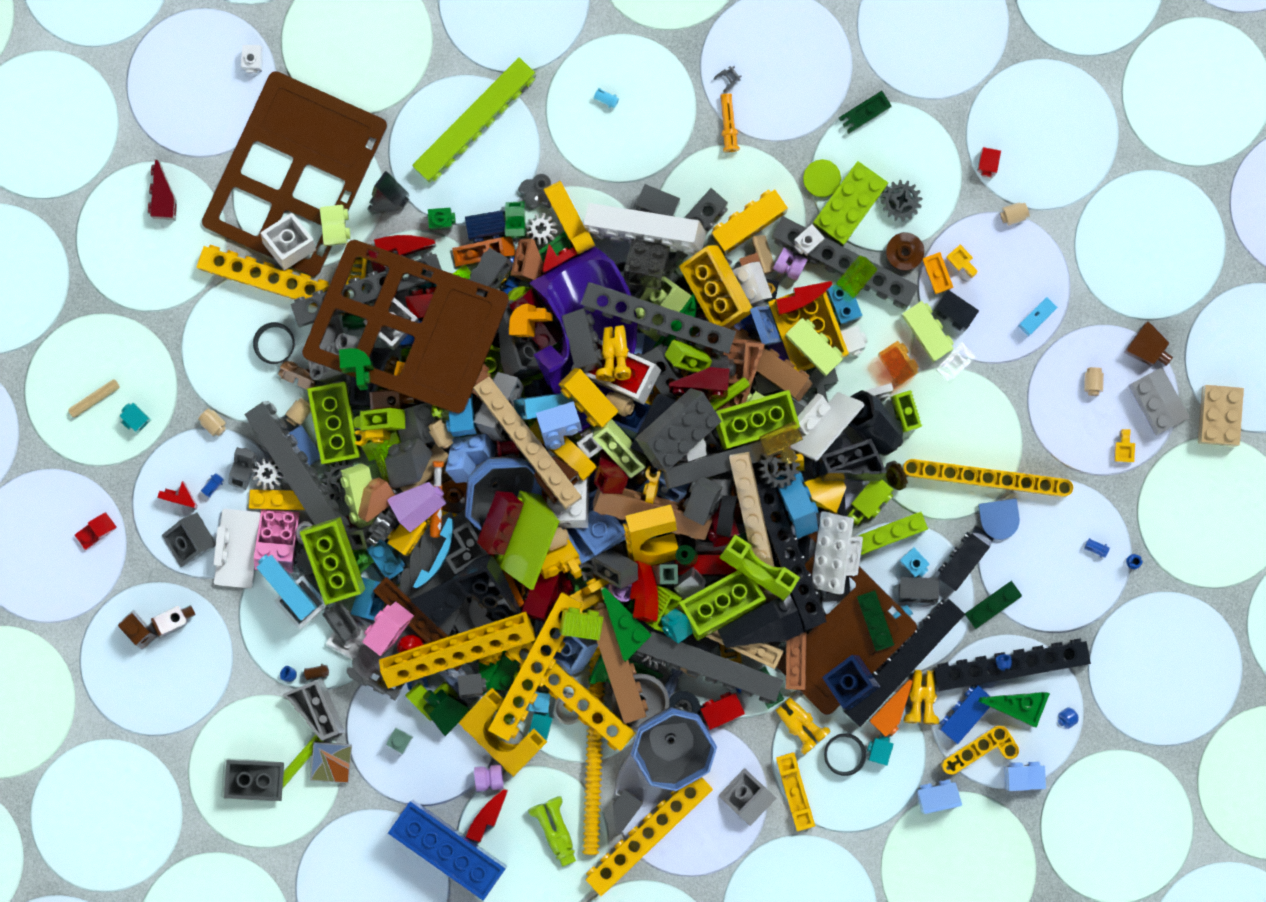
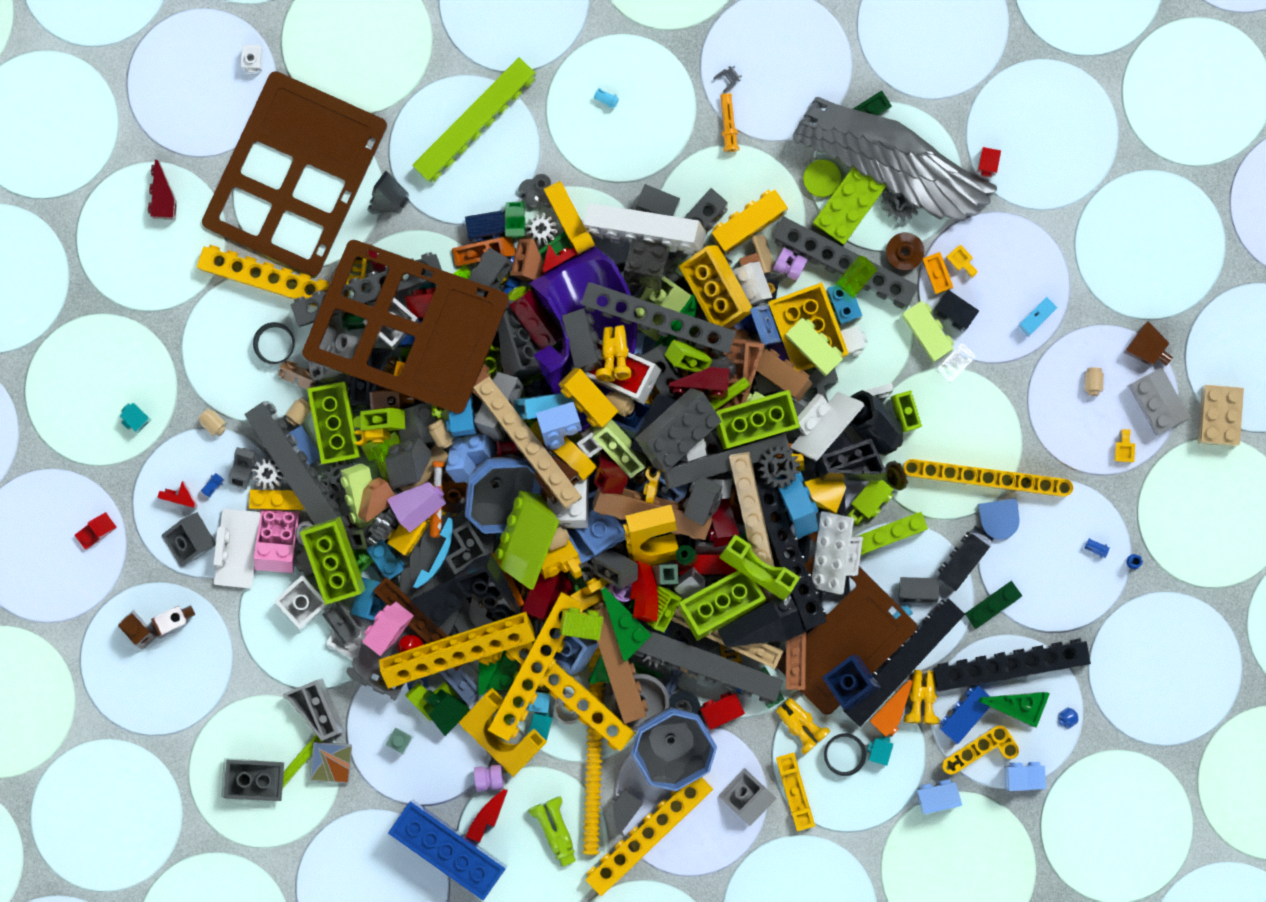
(93, 398): tan axle -> none
(286, 586): medium azure slope -> none
(288, 241): white brick -> none
(288, 674): blue hinge -> none
(316, 672): reddish brown pin -> none
(334, 225): yellowish green brick -> none
(356, 361): green brick -> none
(404, 244): red slope -> none
(441, 218): green brick -> none
(471, 686): dark grey brick -> none
(500, 523): dark red brick -> none
(524, 318): light orange brick -> none
(676, 625): teal brick -> none
(726, 515): black tyre -> none
(780, 440): clear yellow plate -> none
(802, 297): red slope -> none
(808, 240): white brick -> none
(875, 620): dark green plate -> none
(893, 157): none -> dark grey animal
(898, 362): clear orange brick -> none
(915, 563): medium azure brick -> none
(1003, 661): blue hinge -> none
(1014, 213): tan brick -> none

